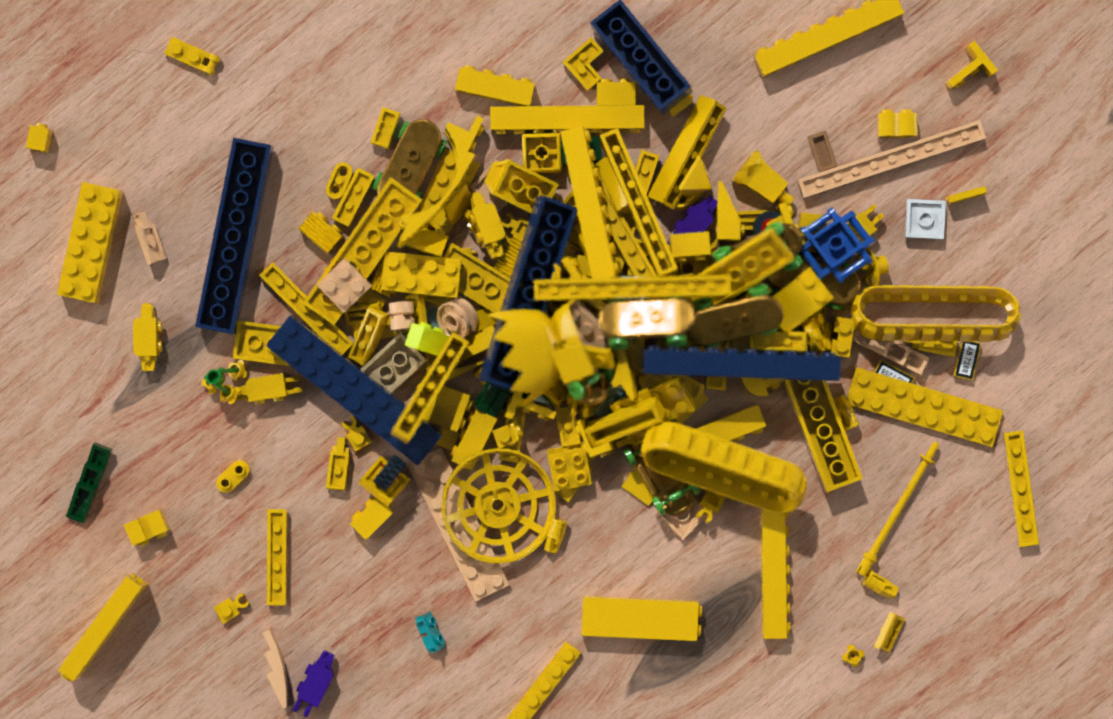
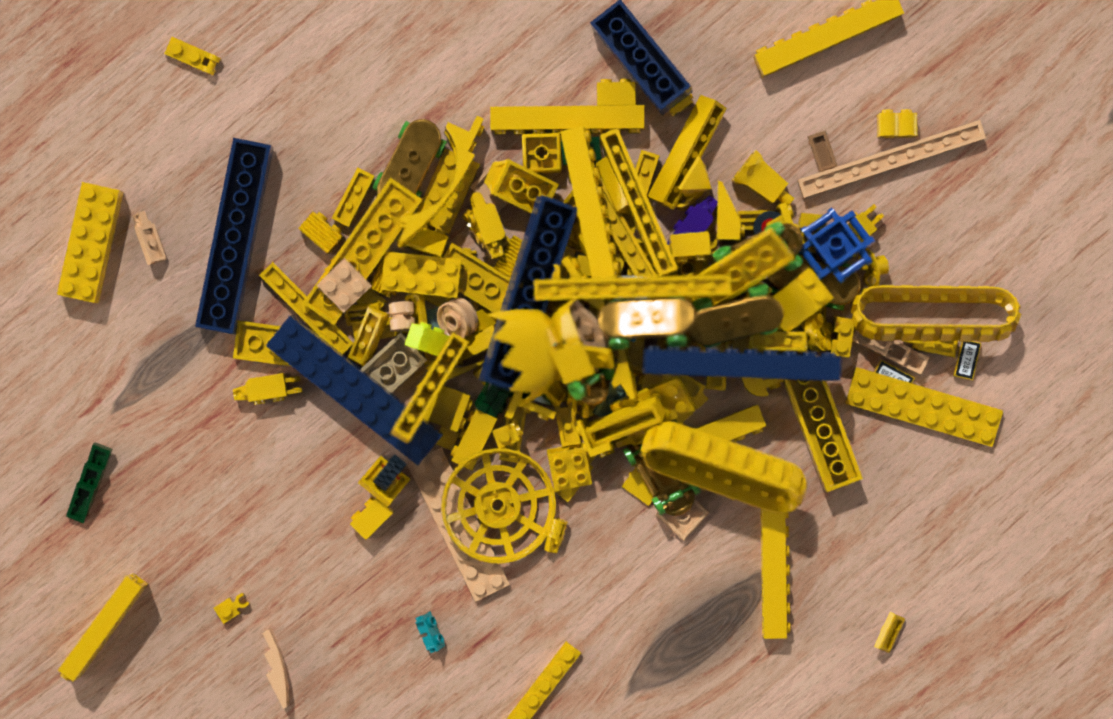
(39, 138): yellow brick -> none
(146, 337): yellow hinge -> none
(147, 527): yellow brick -> none
(216, 378): plant -> none
(232, 476): yellow plate -> none
(276, 557): yellow plate -> none
(316, 683): dark purple hinge -> none
(337, 180): yellow plate -> none
(338, 466): yellow hinge -> none
(358, 436): yellow plate -> none
(385, 128): yellow plate -> none
(457, 204): yellow piece -> none
(494, 87): yellow brick -> none
(519, 227): yellow plate -> none
(579, 63): yellow plate -> none
(641, 618): yellow brick -> none
(711, 503): yellow plate -> none
(846, 412): yellow hinge -> none
(852, 650): yellow plate -> none
(870, 556): yellow bar -> none
(880, 585): yellow hinge -> none
(925, 219): white plate -> none
(966, 195): yellow tile -> none
(980, 59): yellow bracket -> none
(1021, 488): yellow plate -> none

